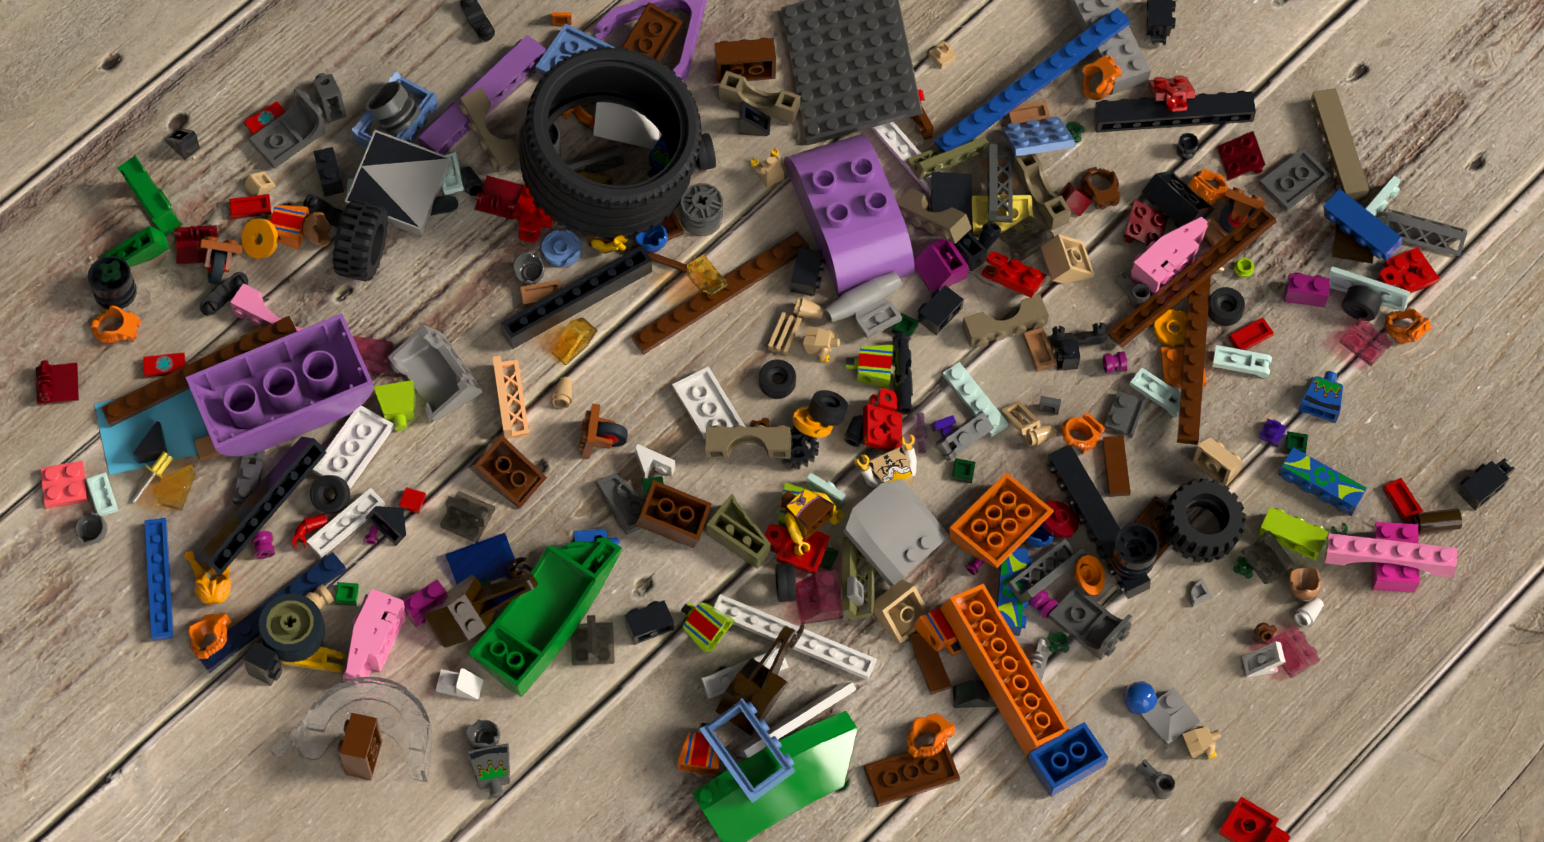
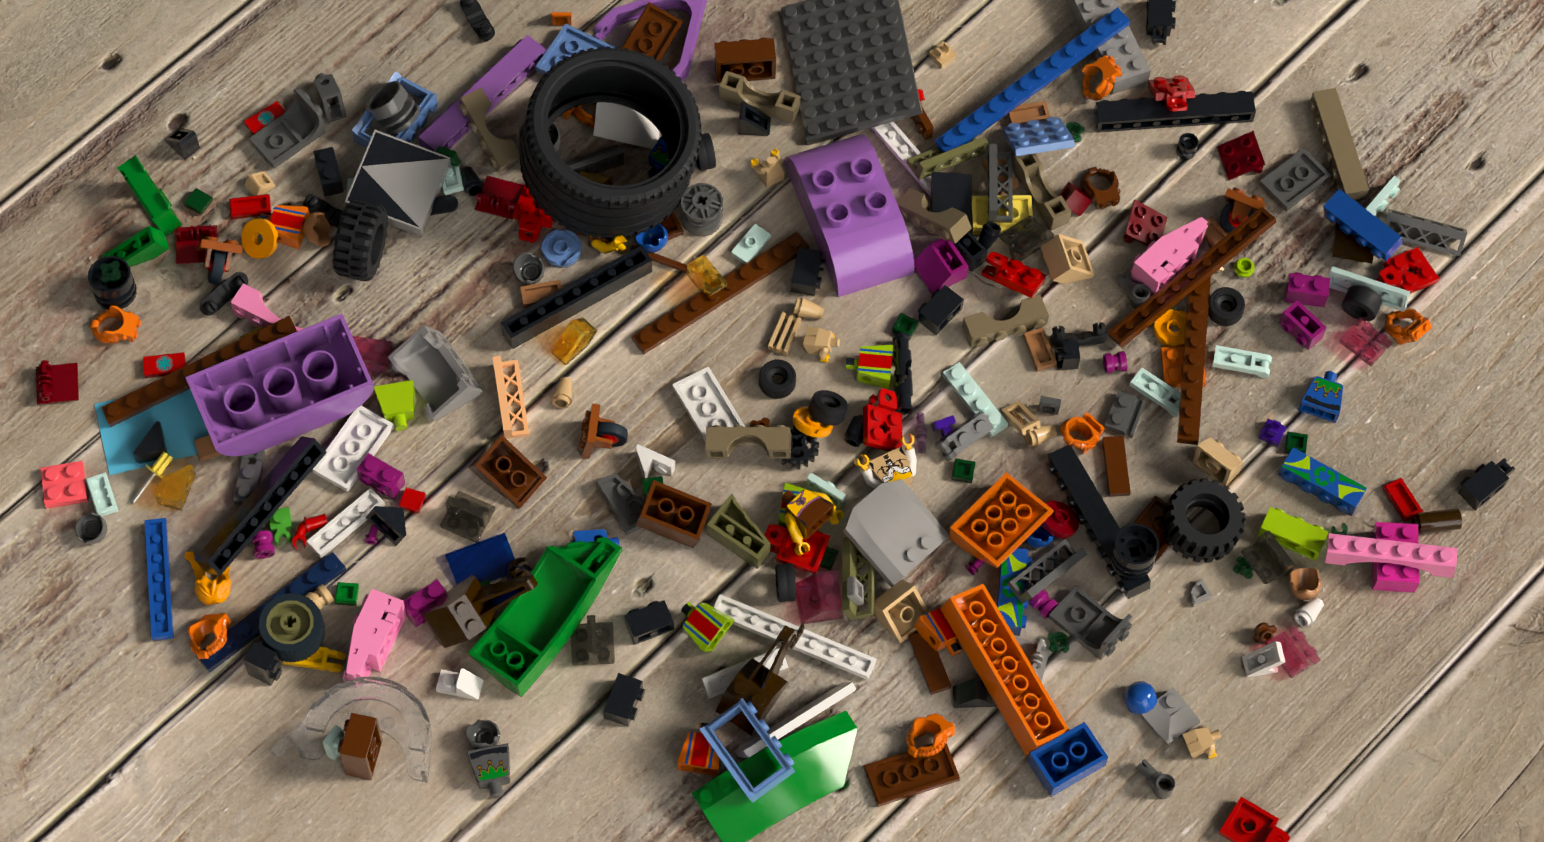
(198, 201): none -> dark green tile
(280, 523): none -> bright green plate
(318, 497): black tyre -> none
(331, 742): none -> light aqua plate
(380, 476): none -> magenta brick
(455, 161): none -> dark green tile
(623, 700): none -> black brick
(751, 244): none -> light aqua plate
(868, 305): light grey plate -> none
(1089, 574): orange piece -> none
(1176, 198): black slope -> none
(1204, 189): orange piece -> none
(1251, 335): red tile -> none
(1302, 325): none -> magenta brick

